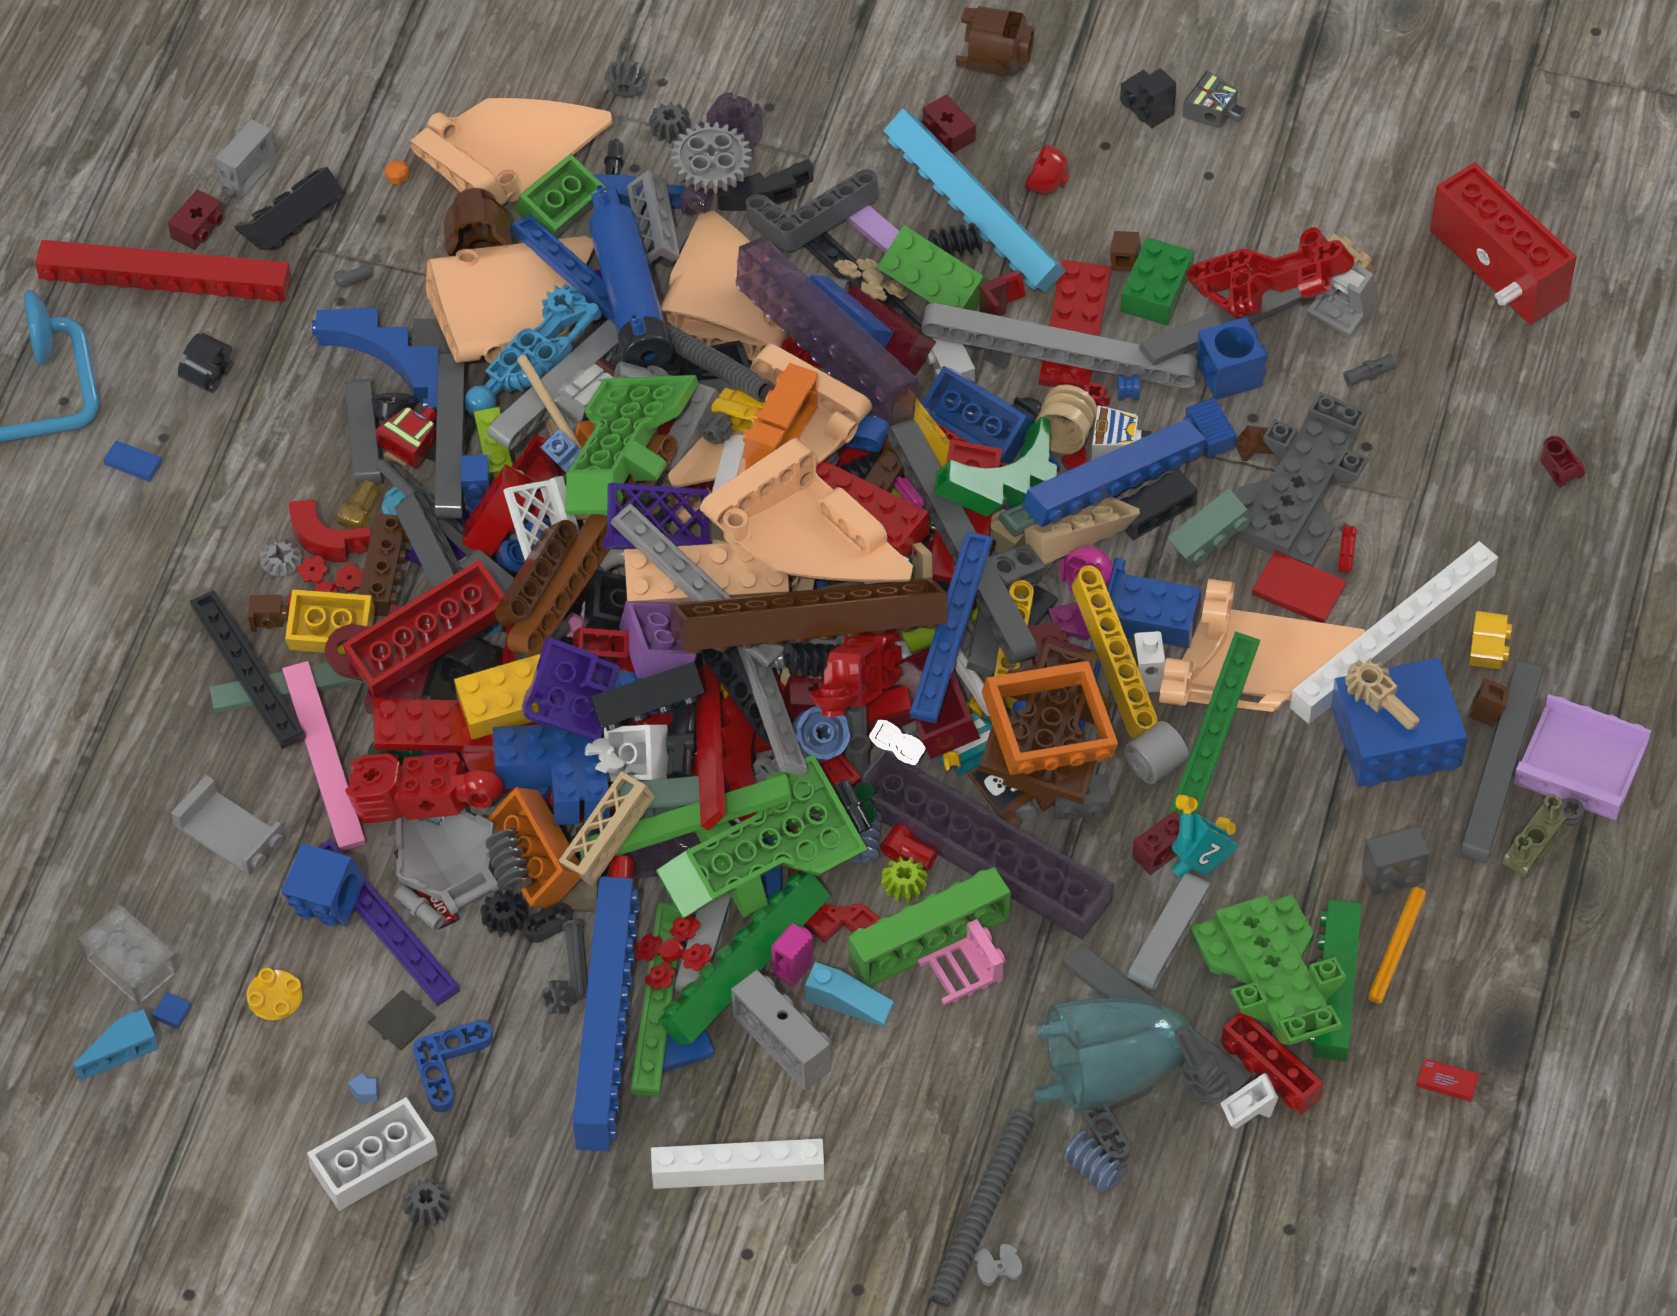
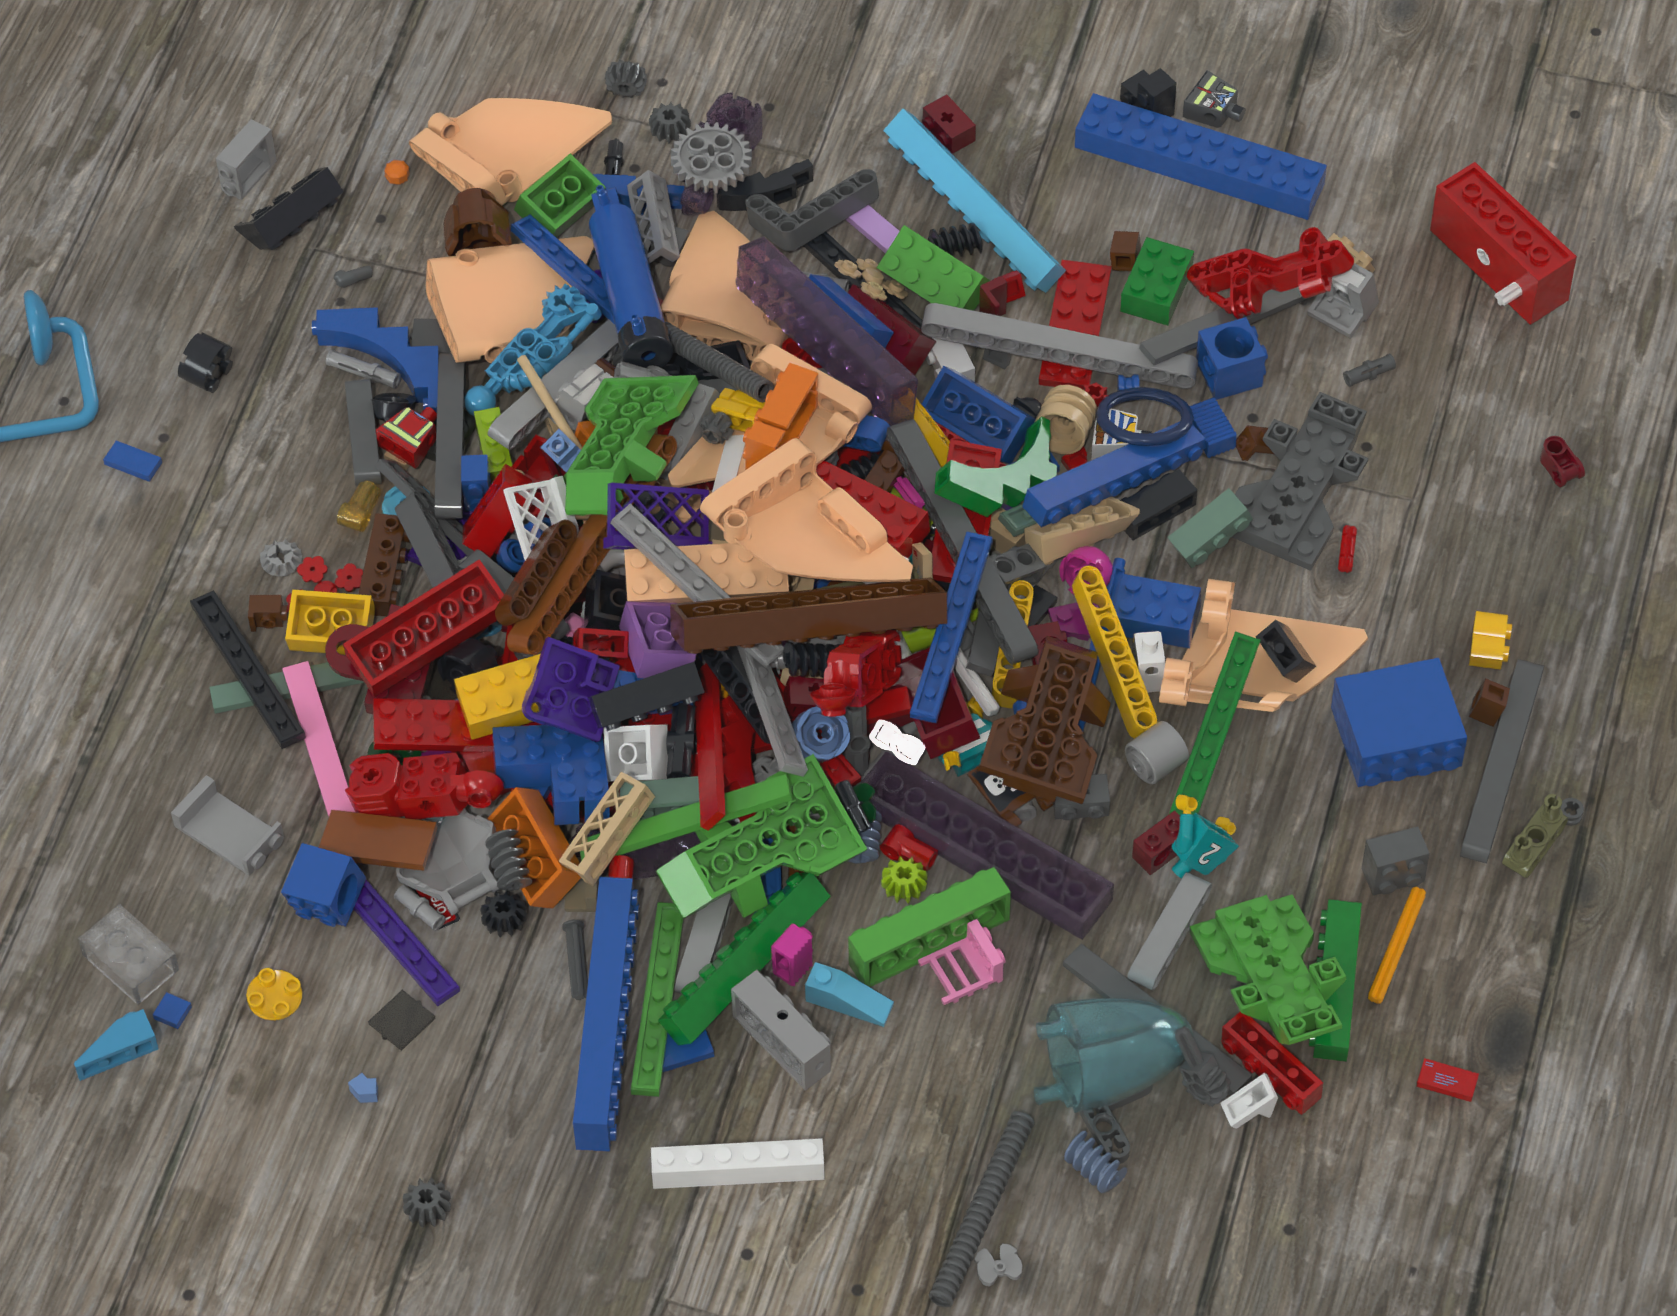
(163, 270): red brick -> none
(196, 219): dark red brick -> none
(321, 540): red arch -> none
(363, 369): none -> light grey pin
(372, 1154): white brick -> none
(379, 839): none -> dark orange tile
(440, 1052): blue beam -> none
(546, 922): black beam -> none
(558, 997): dark grey gear -> none
(609, 761): white piece -> none
(671, 950): red plant -> none
(831, 919): red tile -> none
(997, 41): reddish brown piece -> none
(1042, 680): orange window -> none
(1048, 171): red cylinder -> none
(1142, 439): none -> dark blue wedge
(1200, 156): none -> blue brick
(1286, 651): none -> black brick
(1299, 587): red tile -> none
(1380, 692): tan gear -> none
(1398, 627): white brick -> none
(1583, 756): lavender panel -> none

